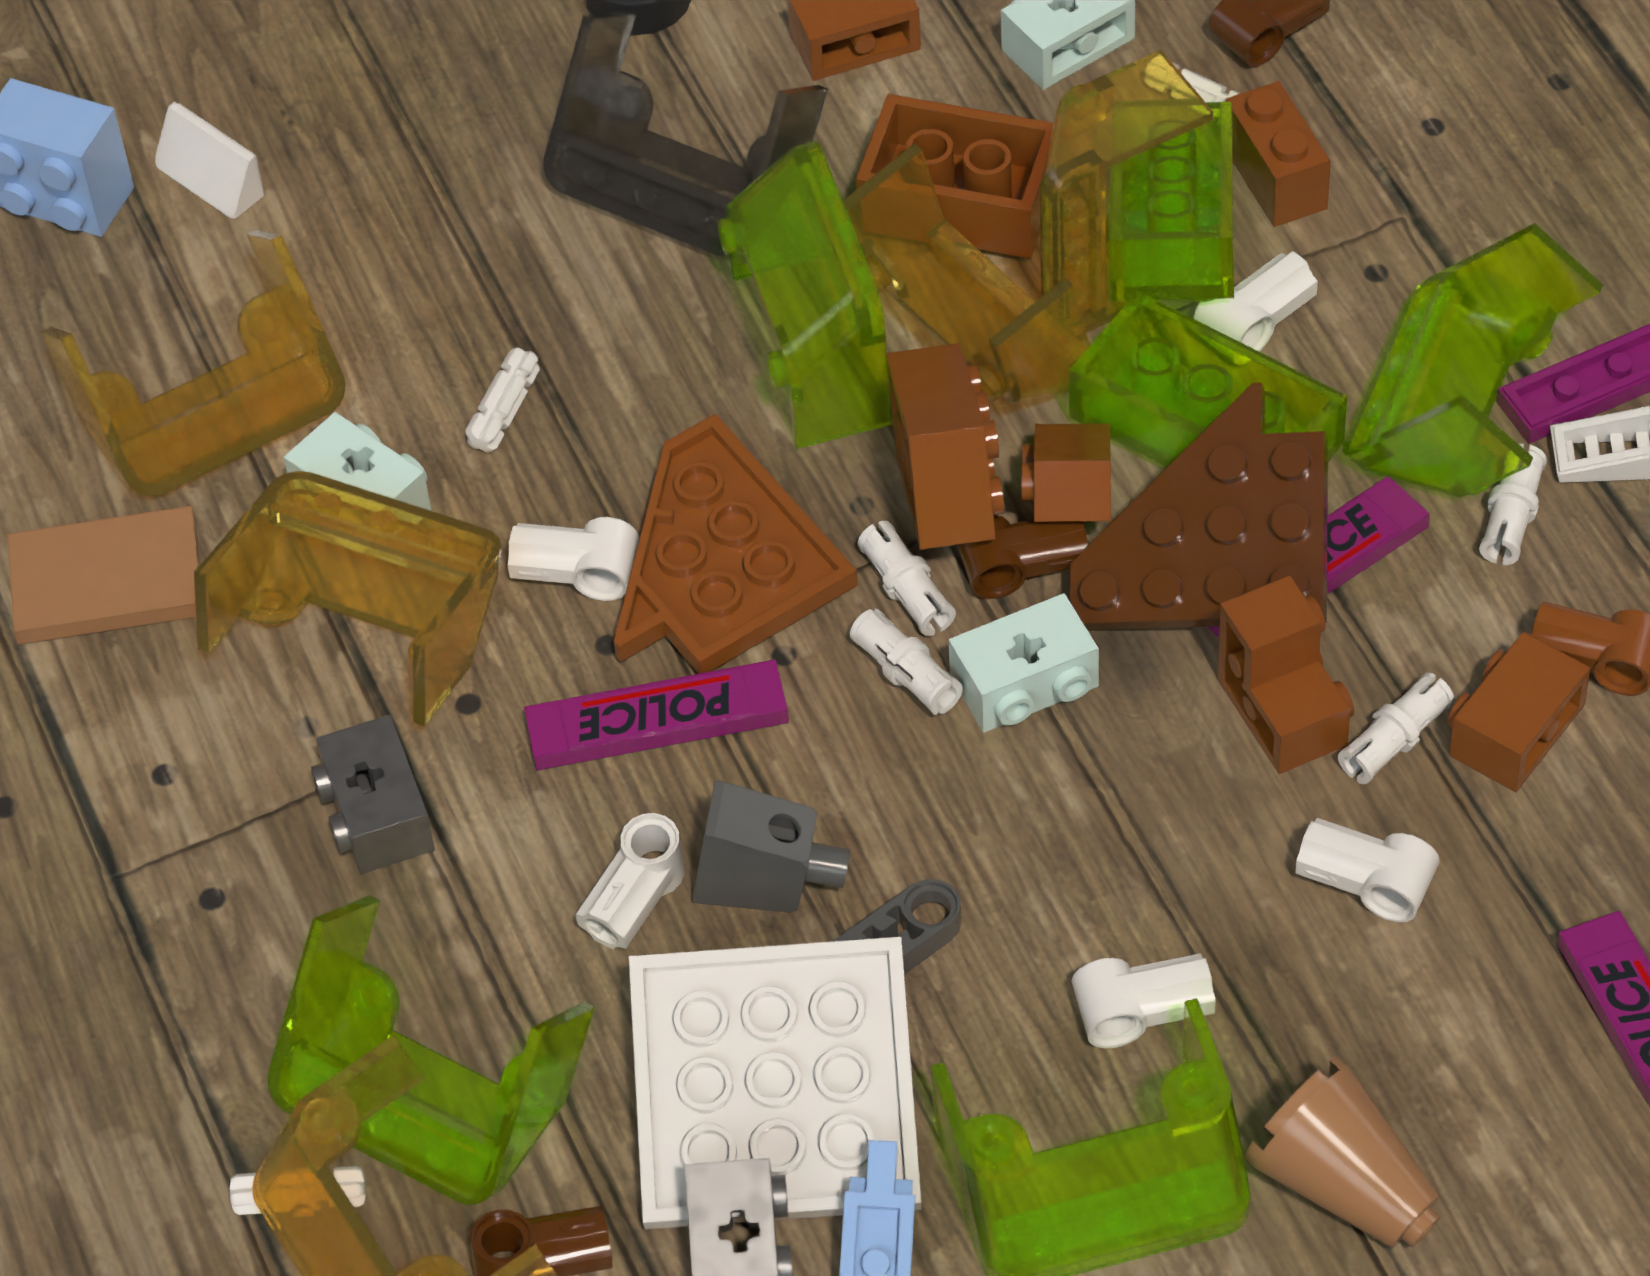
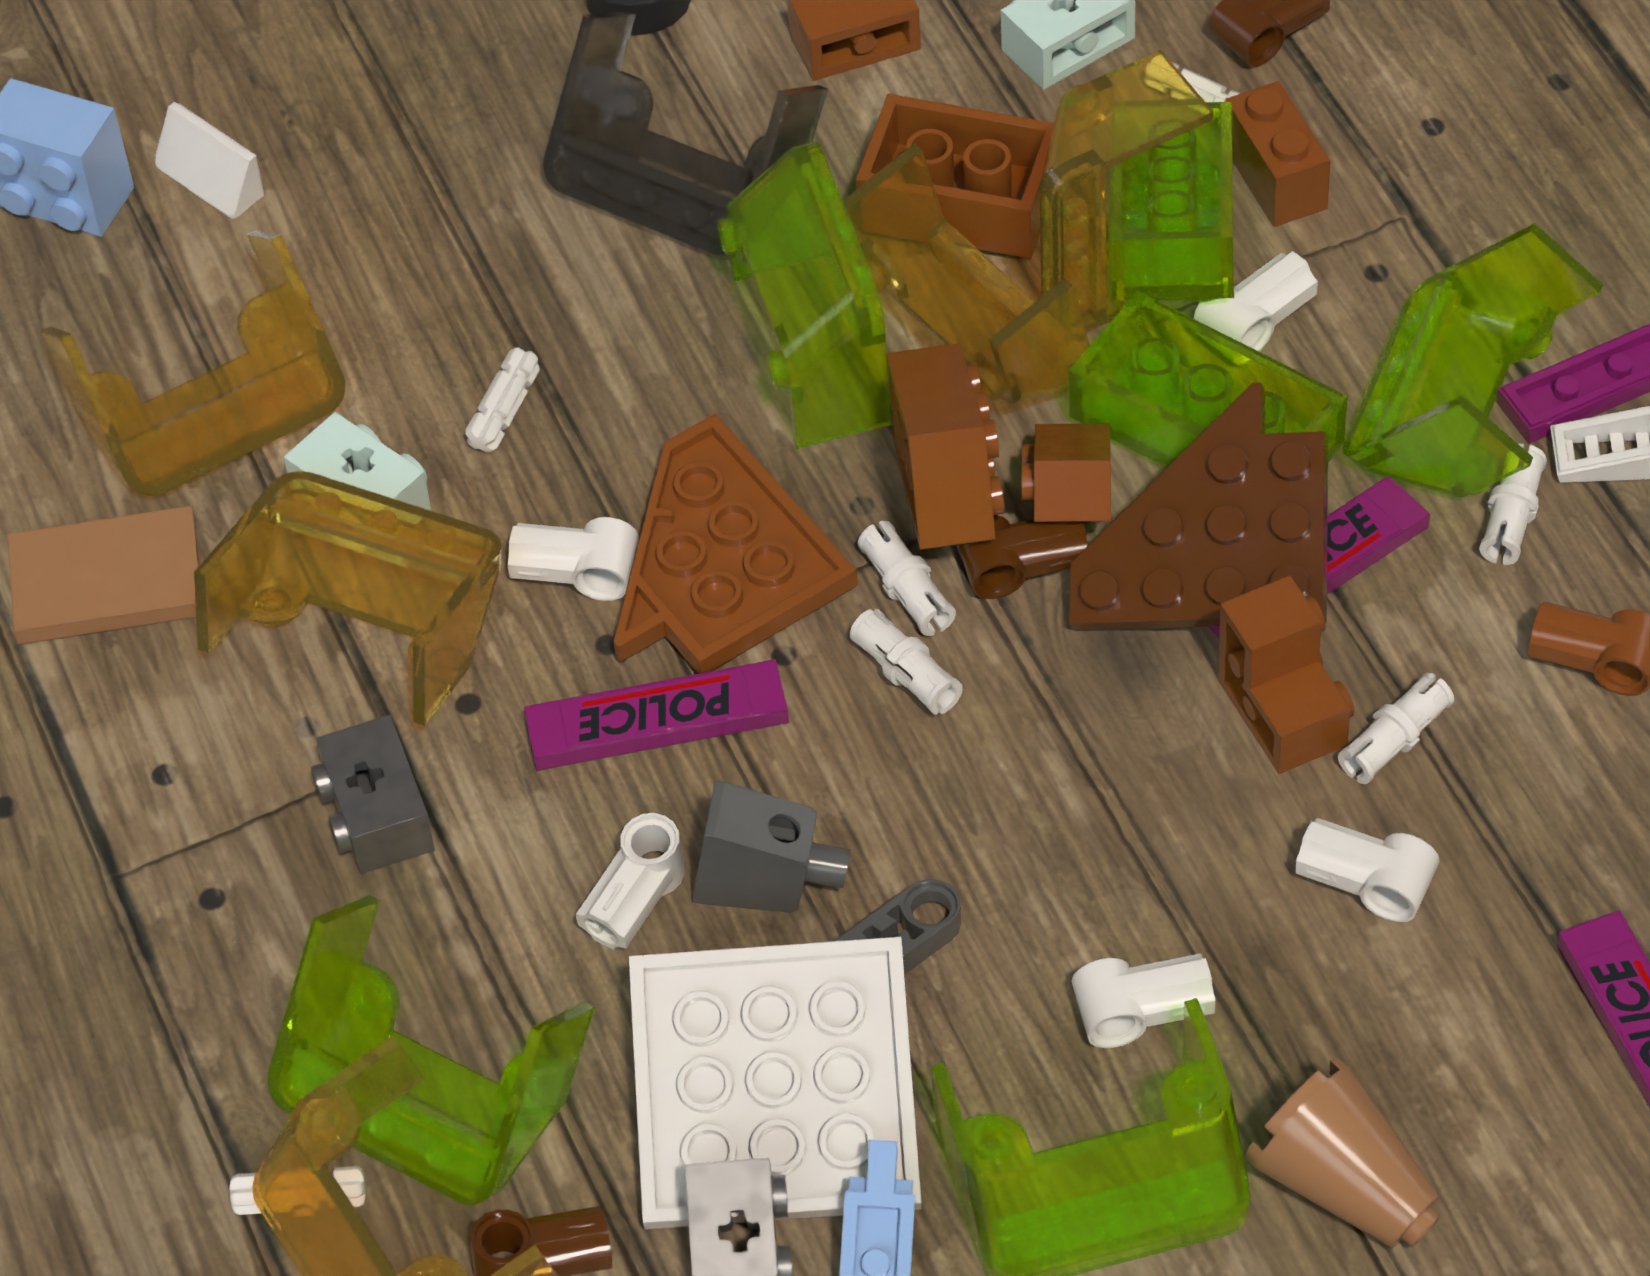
(1024, 663): light aqua brick -> none
(1517, 710): dark orange brick -> none

